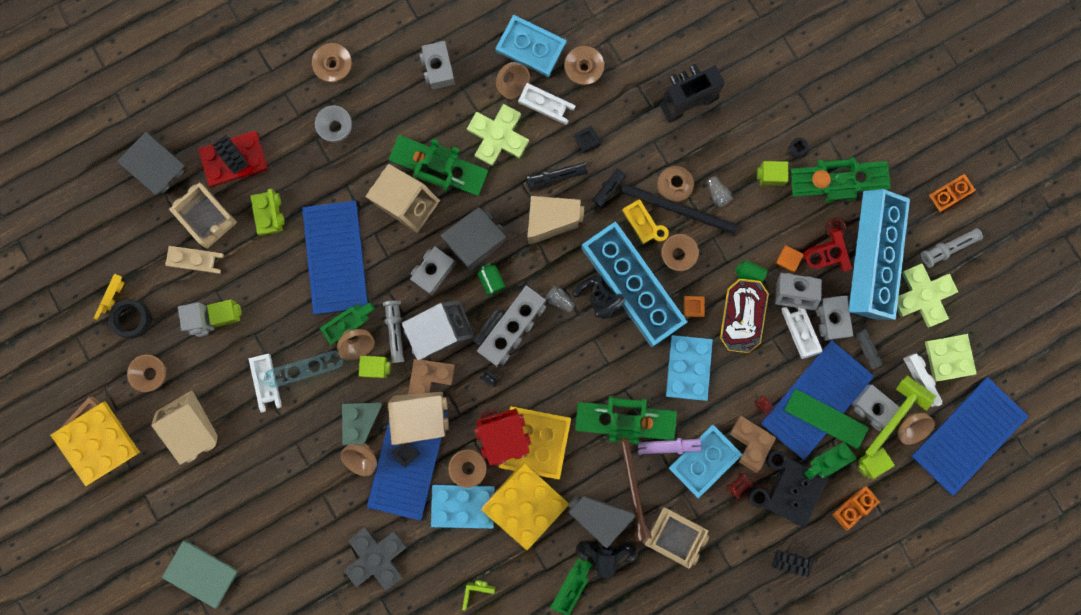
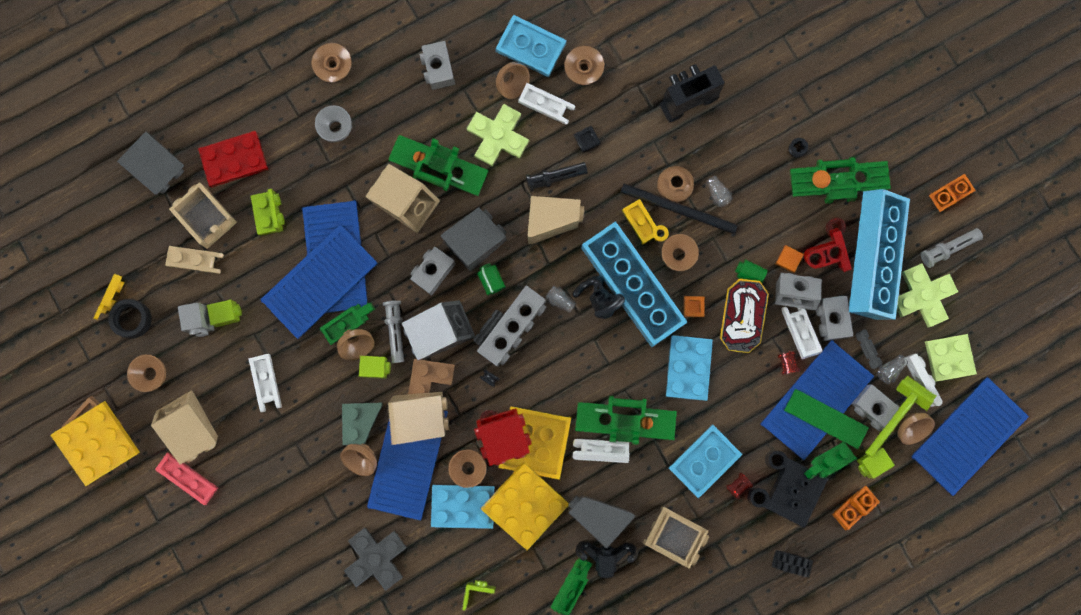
(186, 479): none -> coral tile
(200, 574): sand green tile -> none
(230, 154): black tyre -> none
(305, 373): clear light blue beam -> none
(319, 281): none -> blue window
(405, 453): black tile -> none
(601, 450): none -> white hinge
(609, 187): black pin -> none
(642, 531): reddish brown piece -> none
(670, 446): lavender pin -> none
(757, 441): medium nougat plate -> none
(764, 405): clear red bush -> none
(773, 173): lime brick -> none
(788, 362): none -> clear red bush
(891, 370): none -> clear cone

